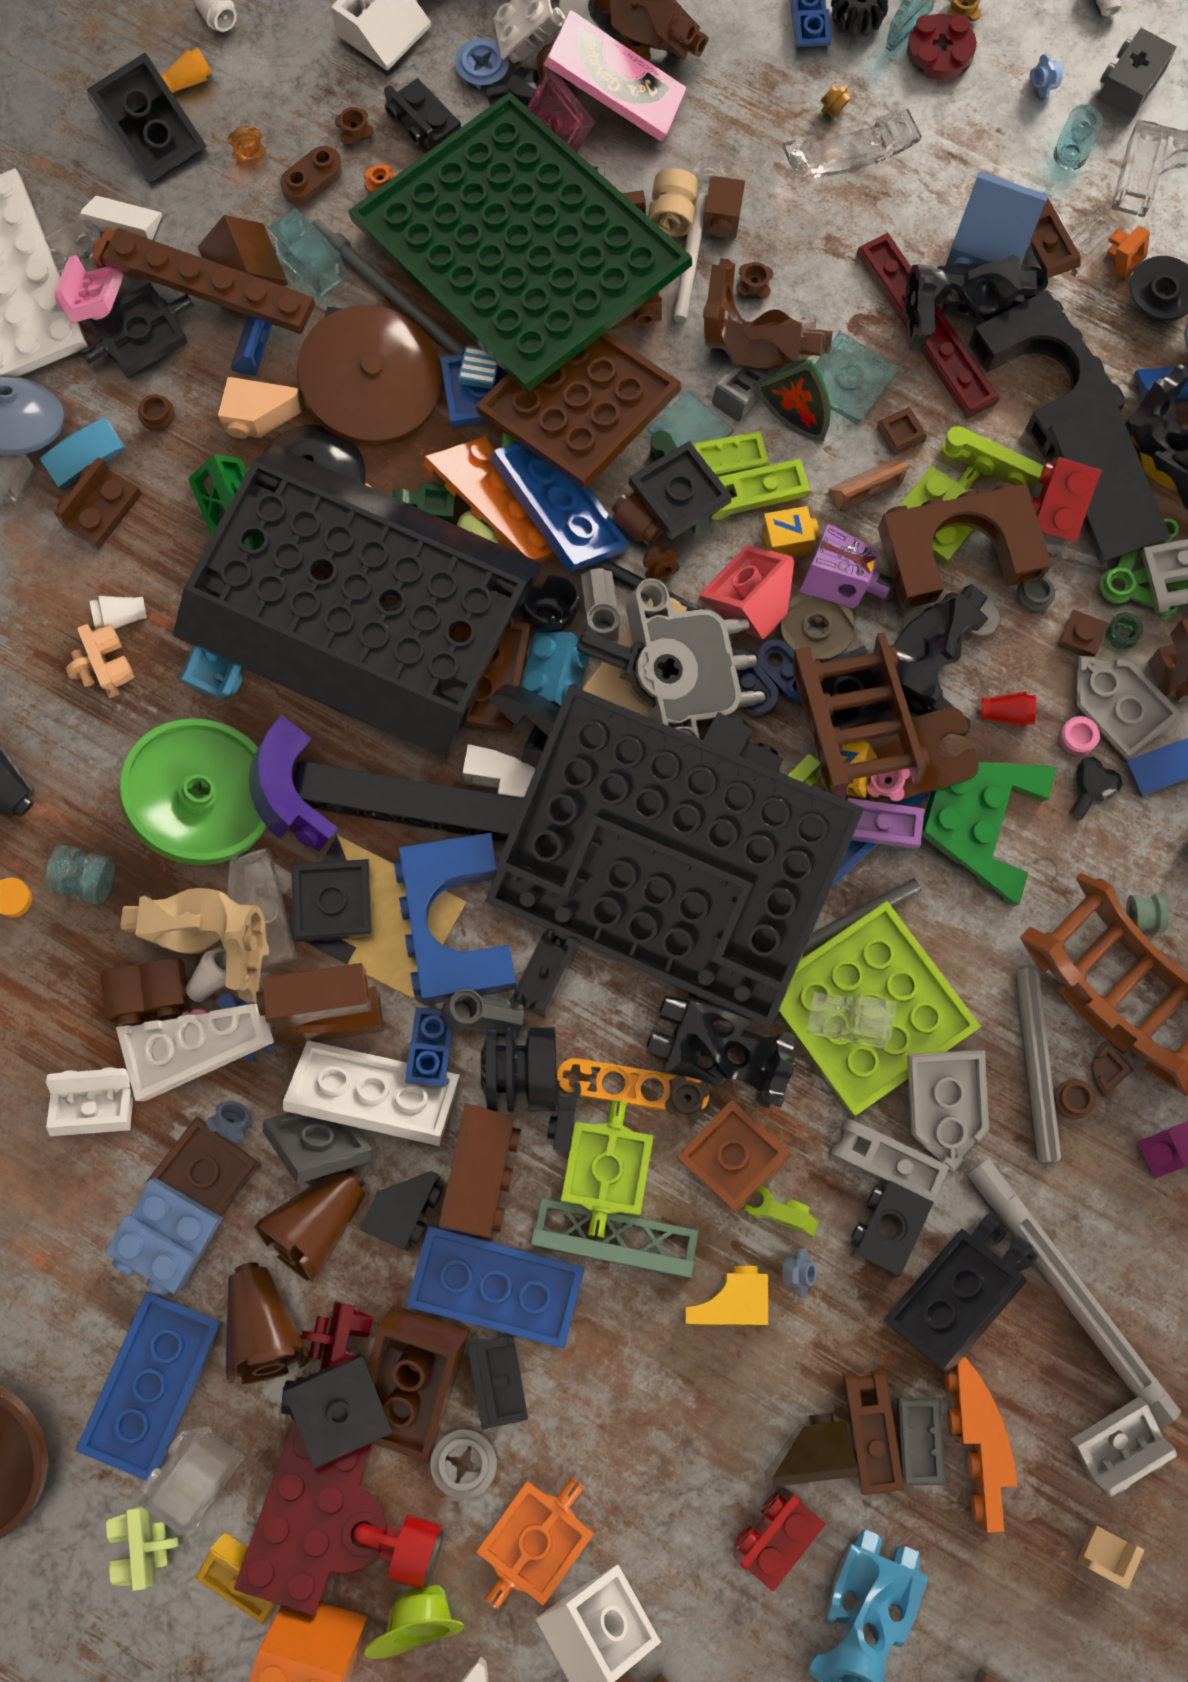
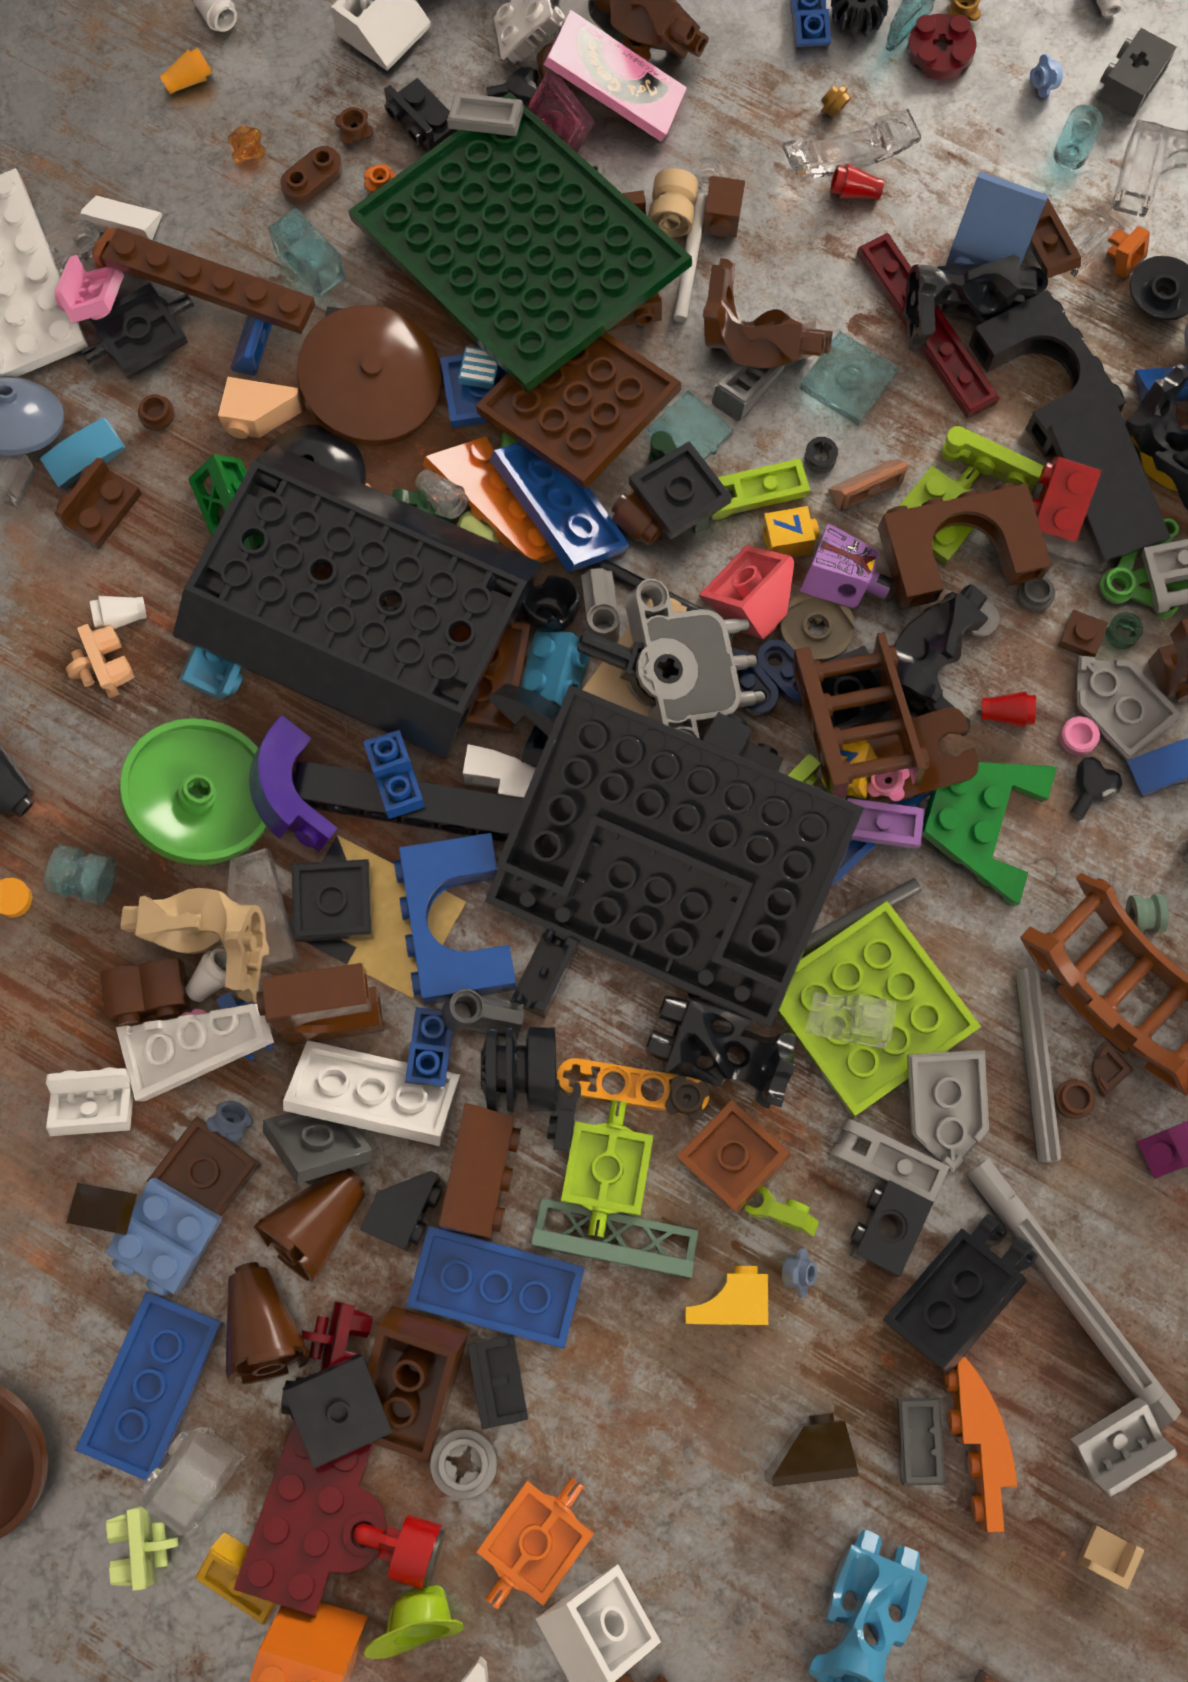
(101, 1208): none -> dark brown tile
(145, 118): black slope -> none
(243, 247): reddish brown slope -> none
(387, 288): dark grey bar -> none
(394, 774): none -> blue slope
(443, 494): none -> clear cone
(481, 51): medium blue gear -> none
(485, 114): none -> light grey tile
(660, 562): reddish brown plate -> none
(734, 453): lime plate -> none
(758, 272): reddish brown plate -> none
(777, 1539): red bracket -> none
(798, 400): shield -> none
(821, 444): none -> black bush
(855, 183): none -> red cone
(873, 1433): reddish brown plate -> none
(901, 431): reddish brown tile -> none

